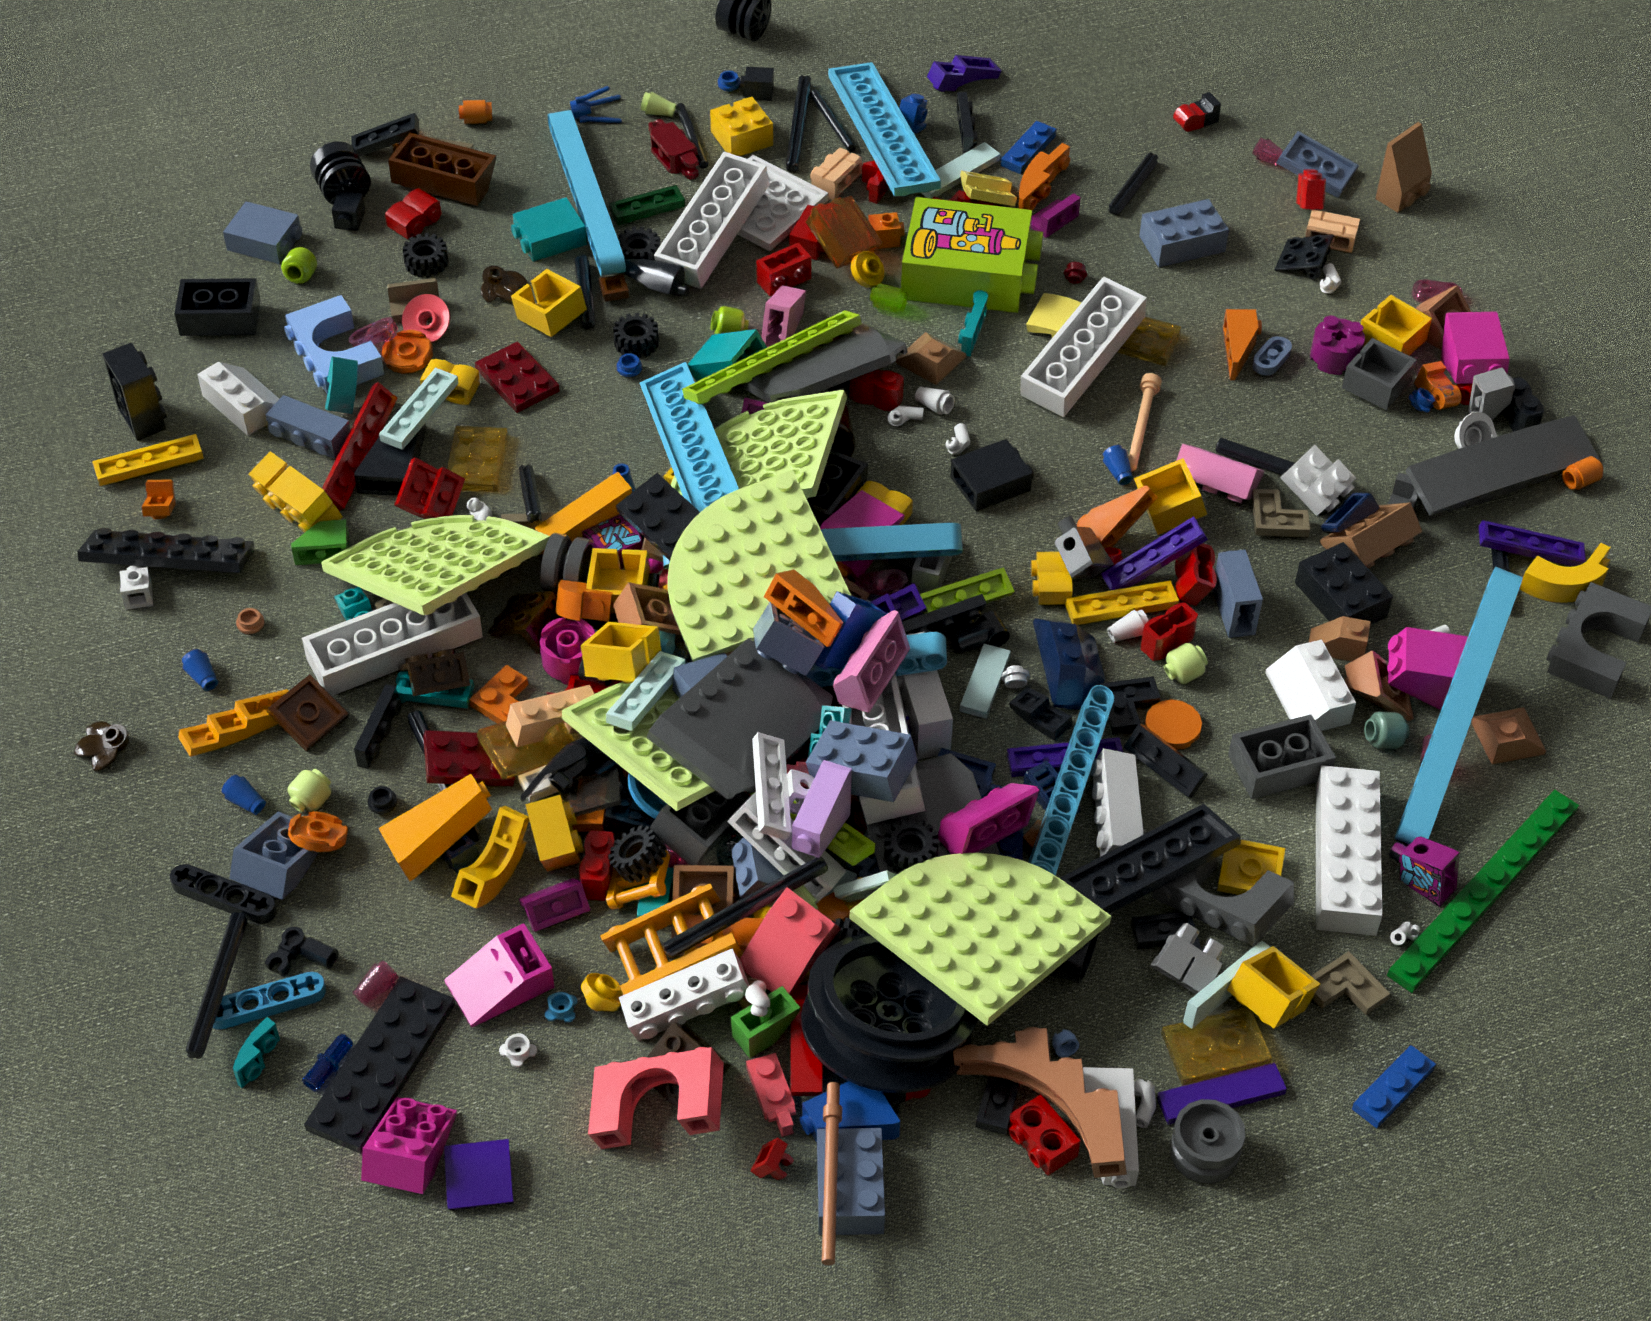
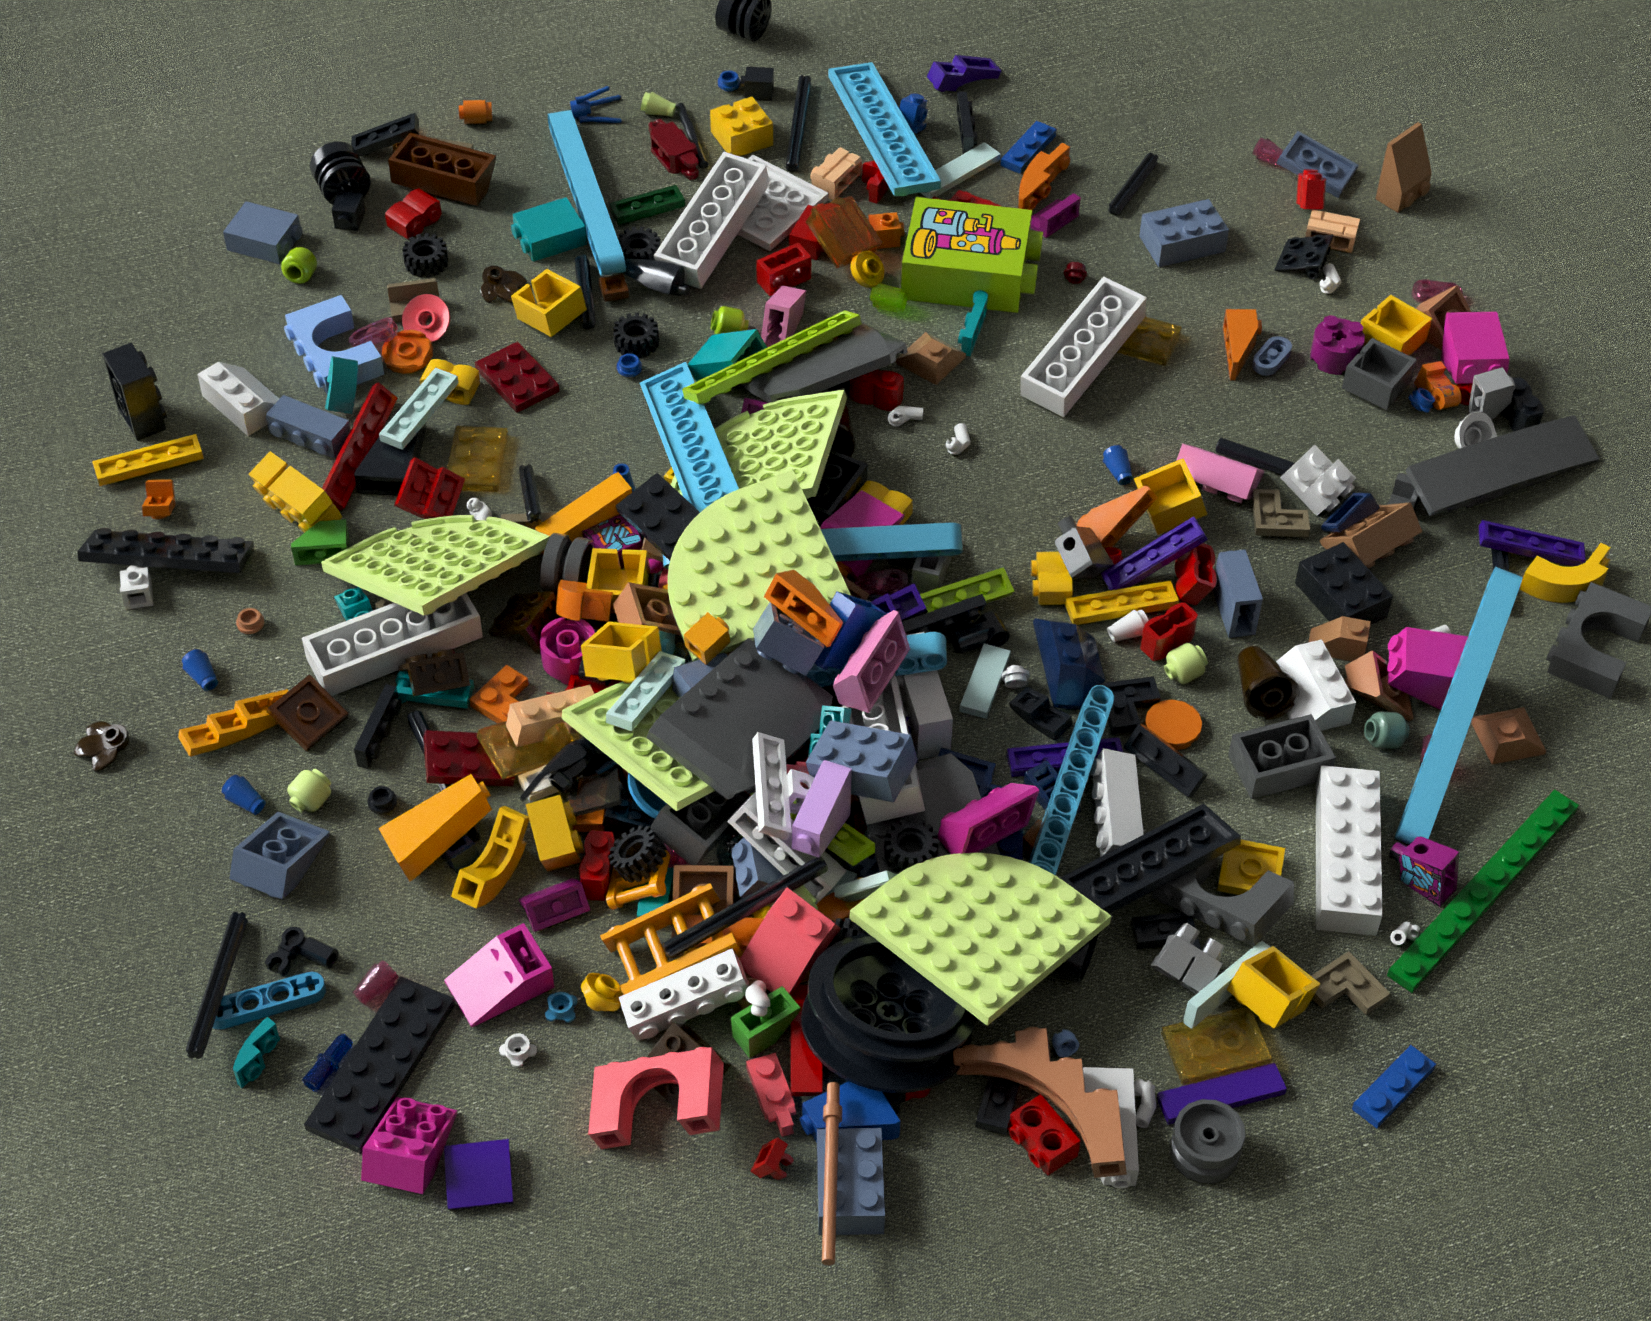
(217, 307): black brick -> none
(225, 890): black beam -> none
(317, 832): orange tile -> none
(707, 637): none -> light orange brick
(832, 120): black bar -> none
(935, 399): white cone -> none
(987, 188): light yellow slope -> none
(991, 474): black brick -> none
(1051, 314): light yellow slope -> none
(1150, 386): light nougat piece -> none
(1198, 113): leg -> none
(1265, 684): none -> dark brown cone
(1583, 473): orange brick -> none

